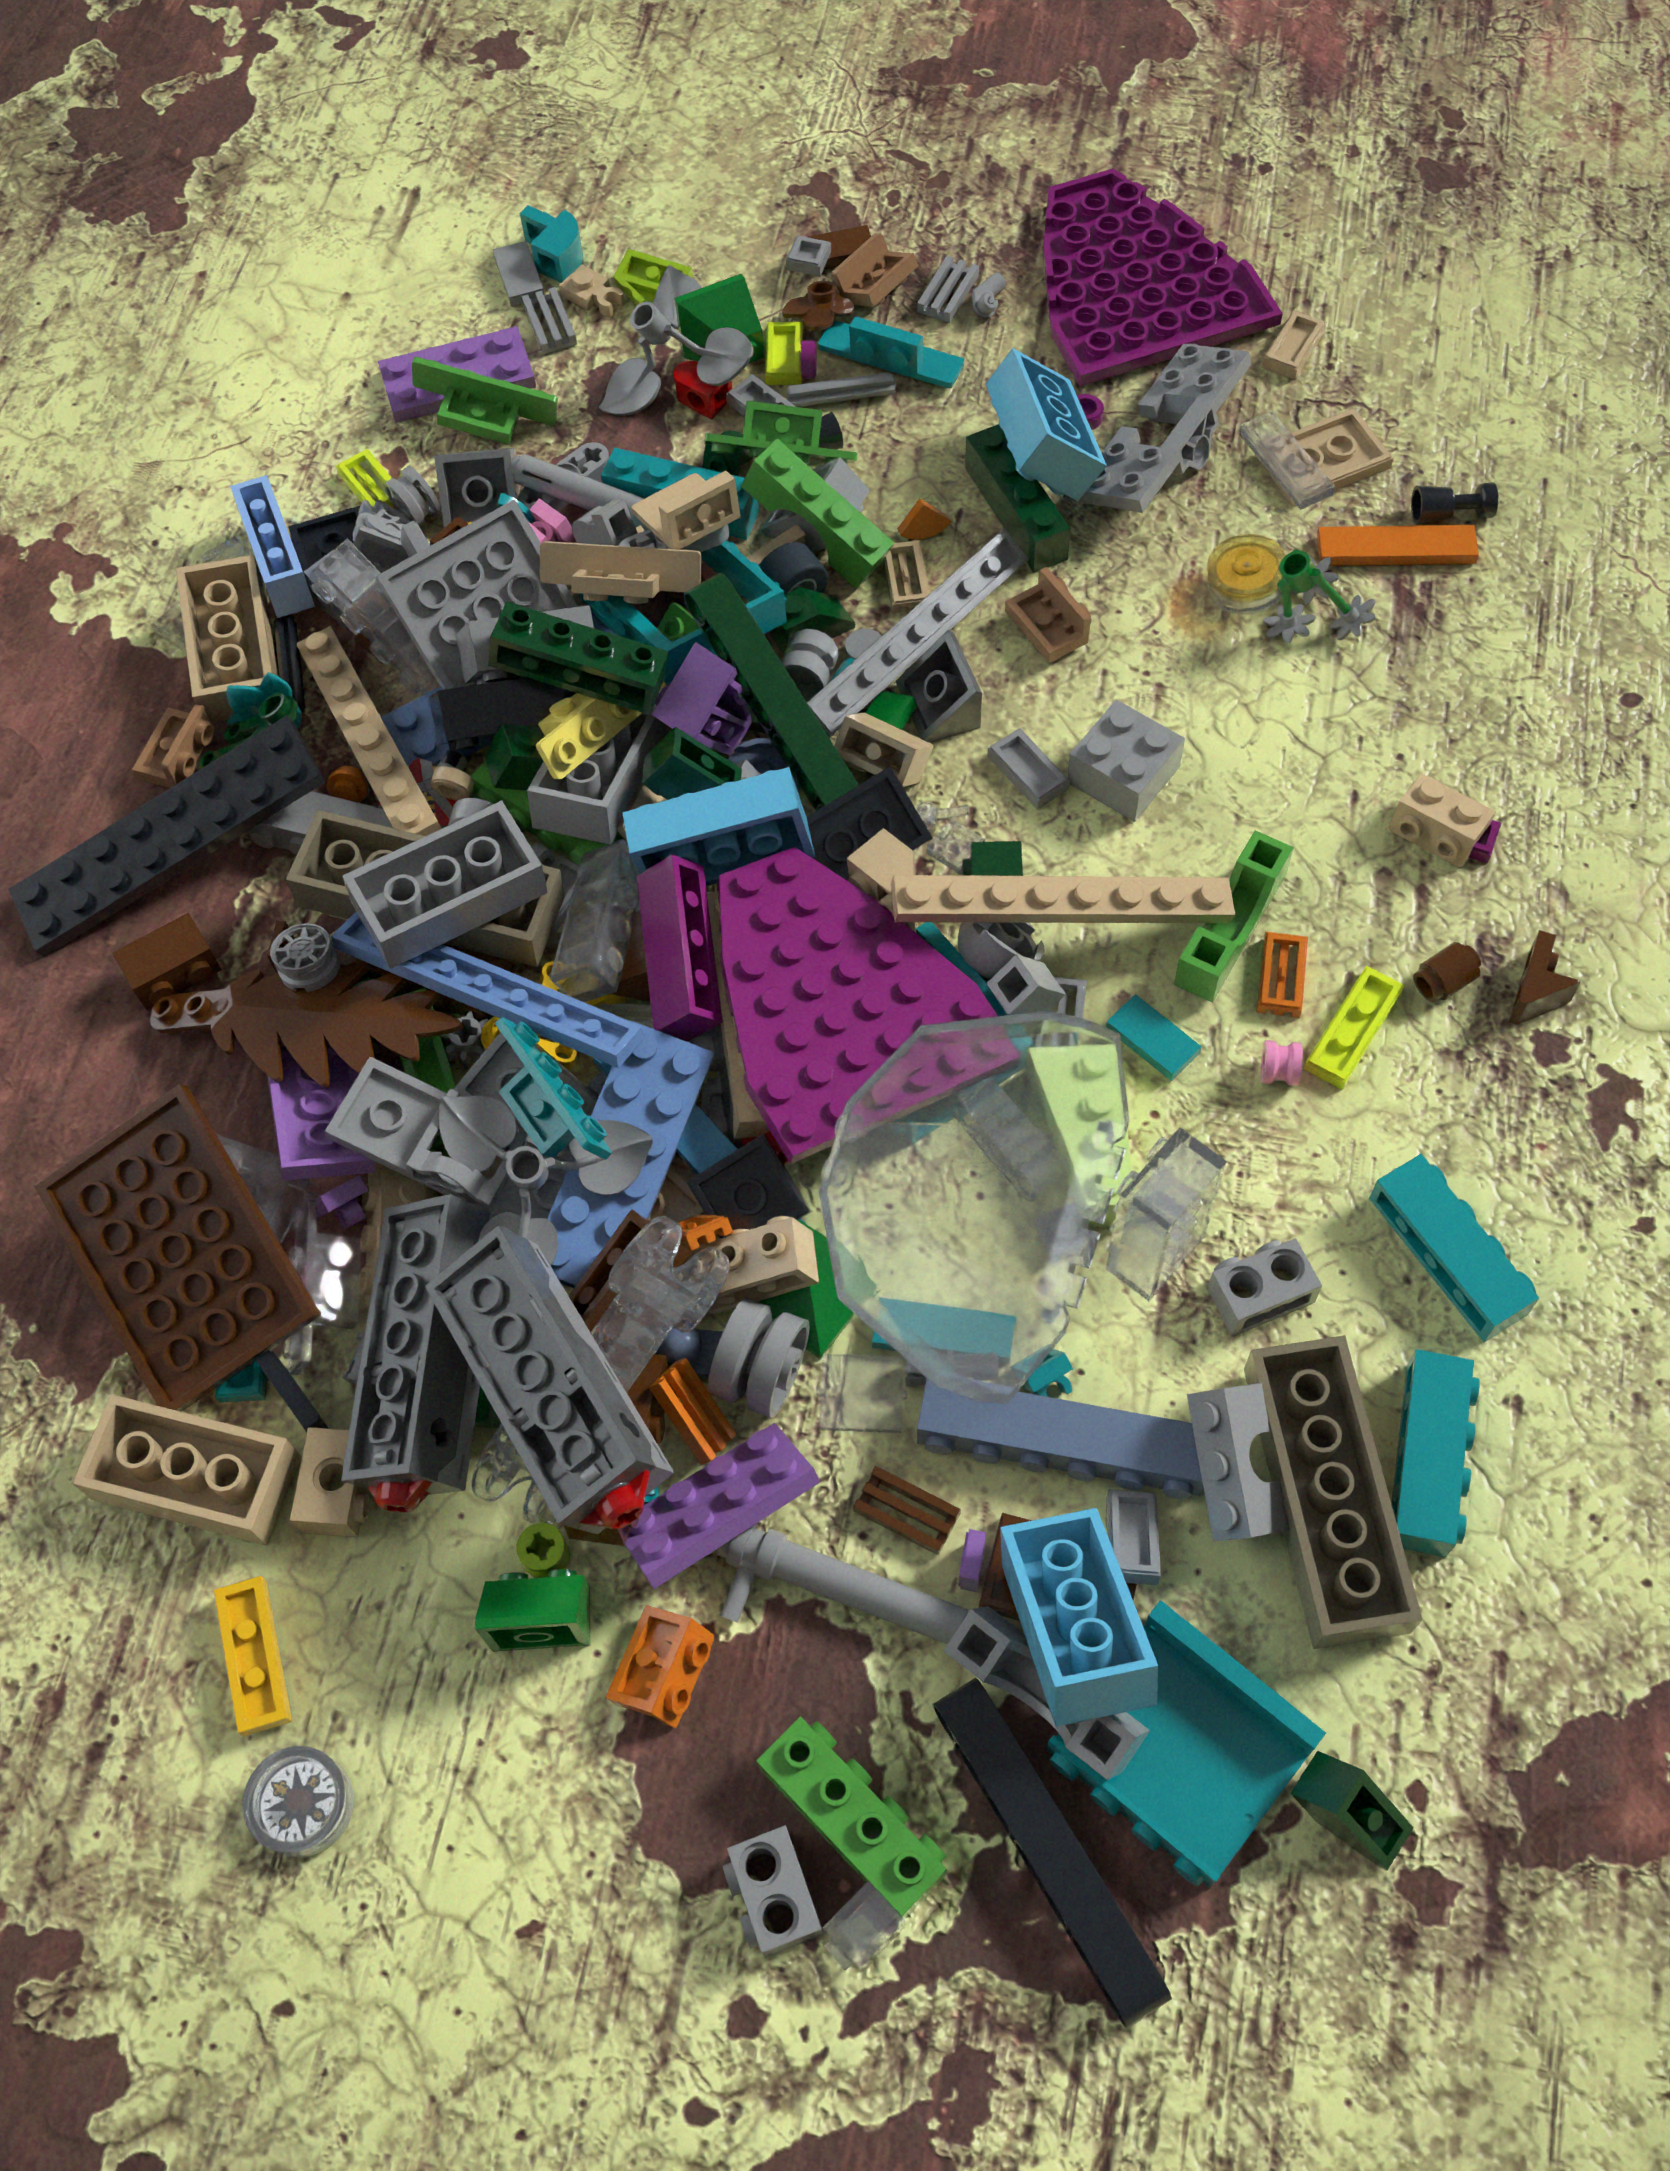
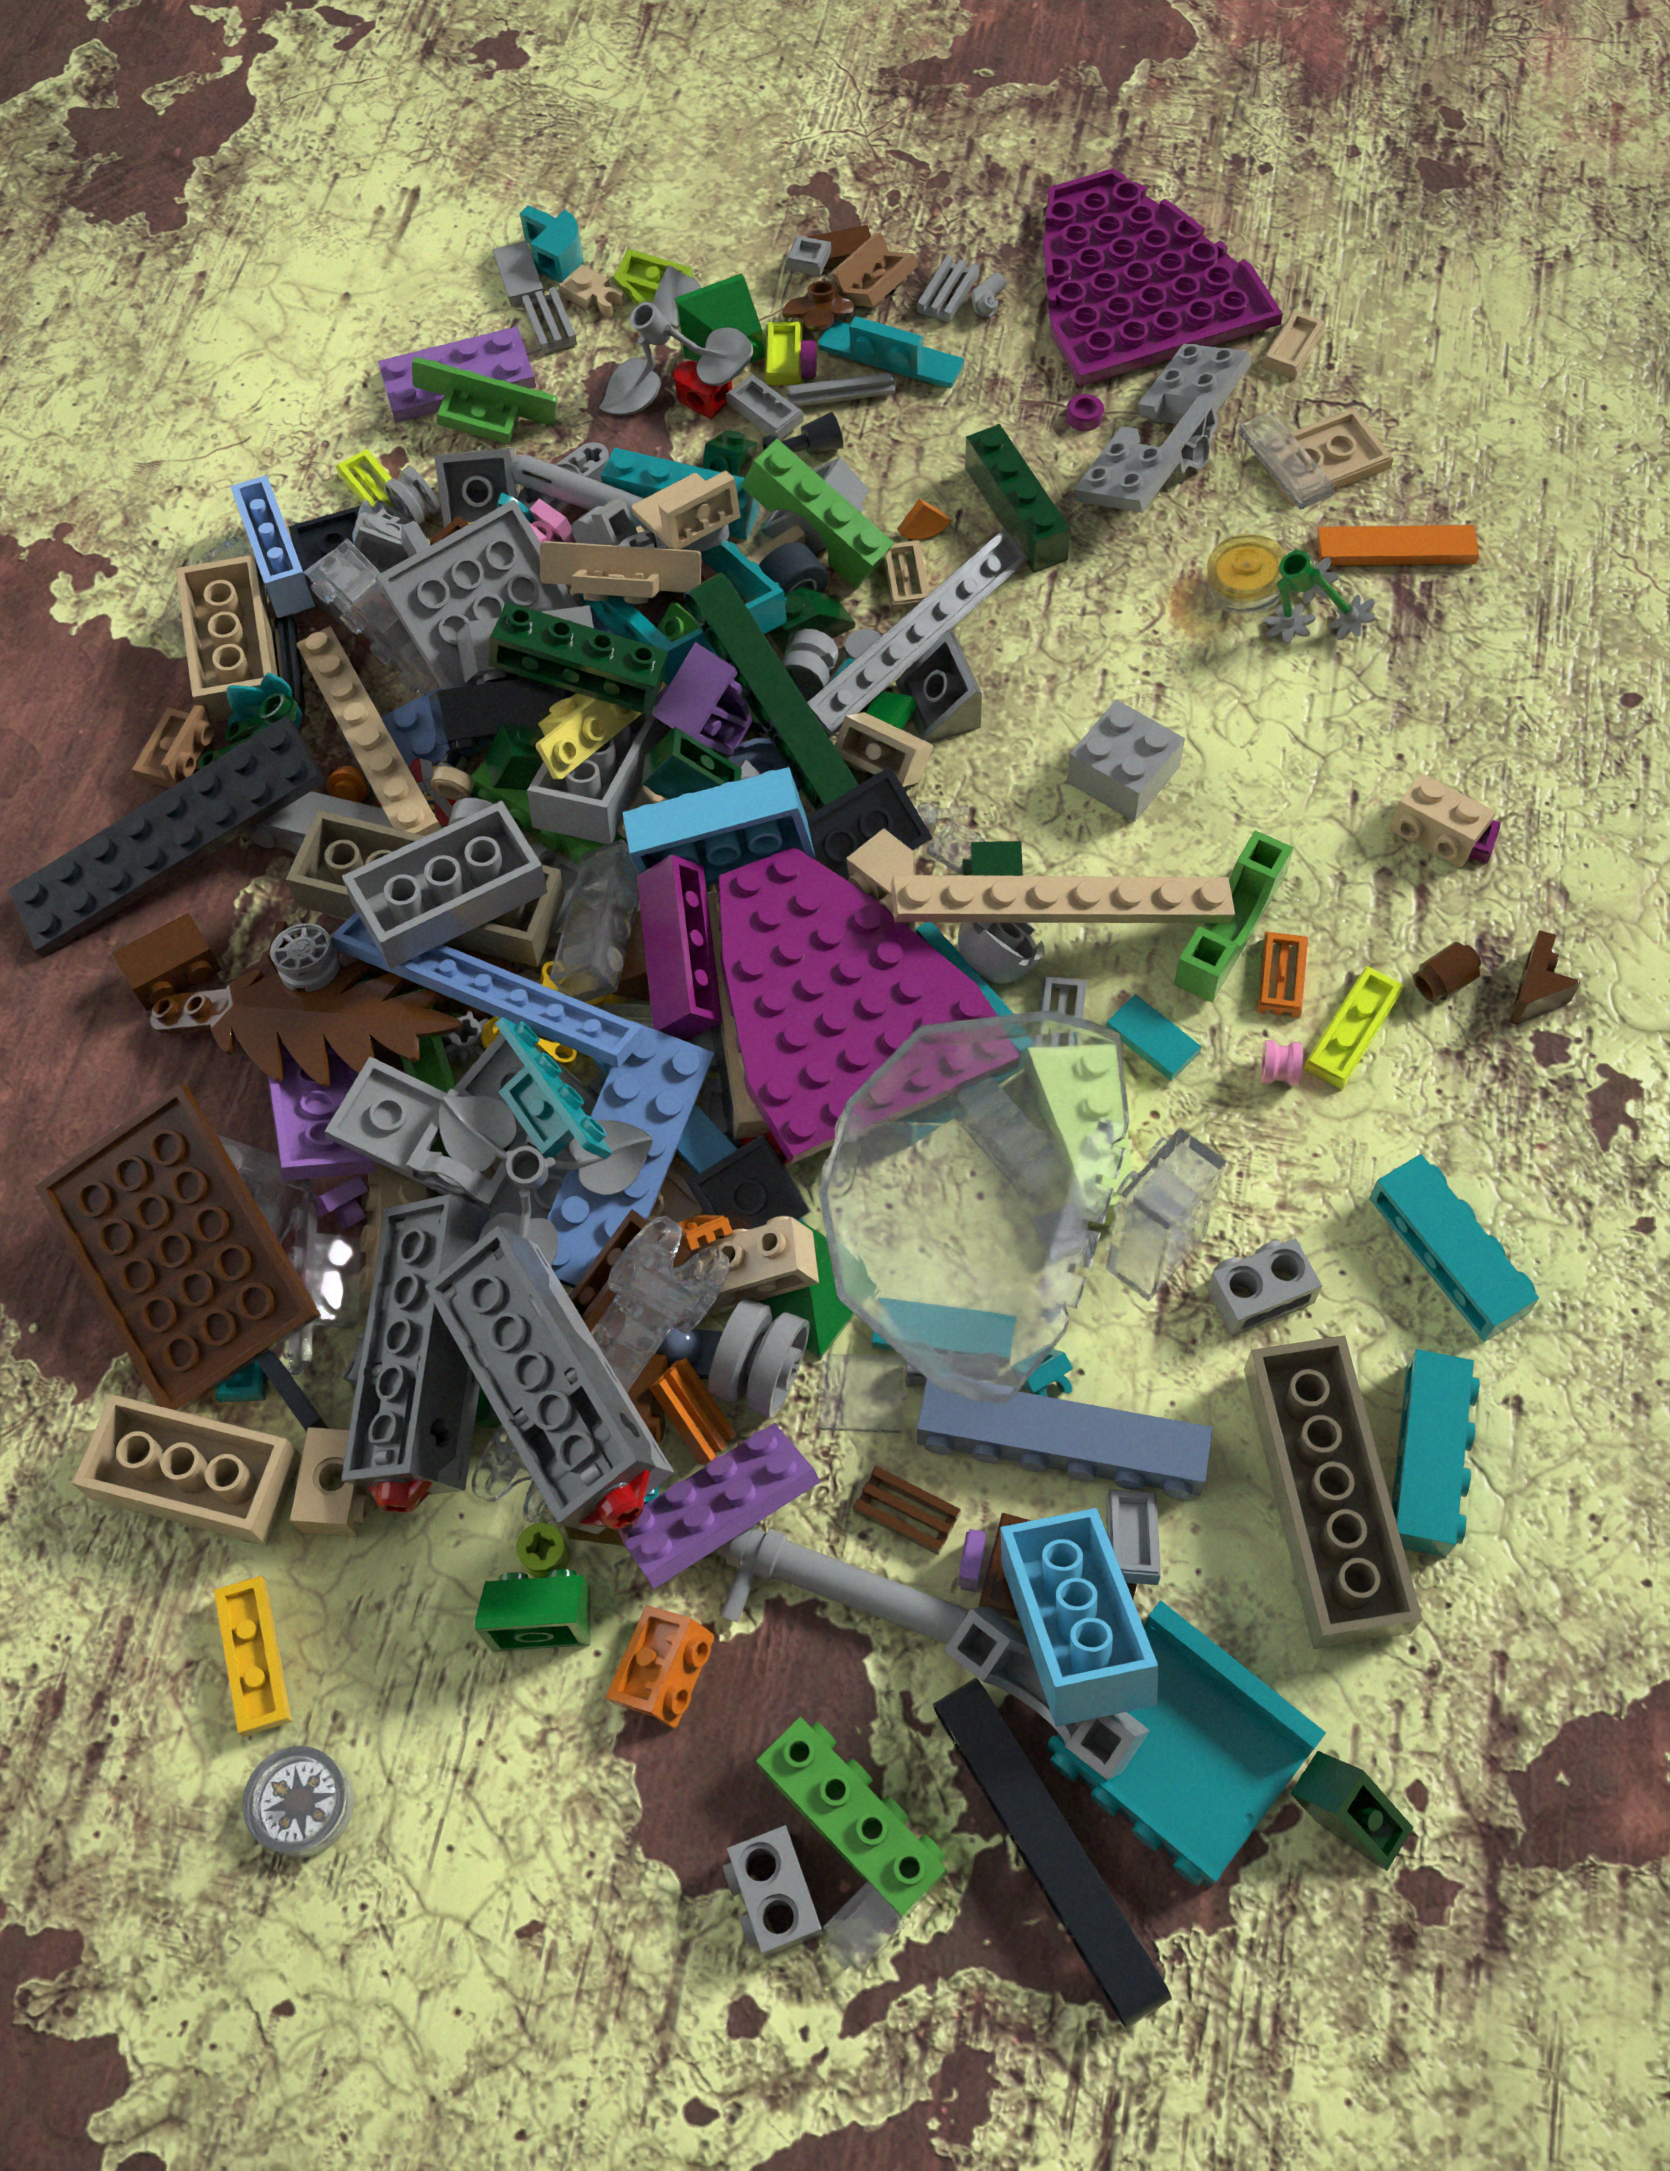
(793, 426): bright green bracket -> none
(1025, 986): light grey brick -> none
(1028, 768): light grey tile -> none
(1045, 426): medium azure brick -> none
(1050, 617): medium nougat bracket -> none
(1234, 1495): light grey arch -> none
(1439, 503): black piece -> none

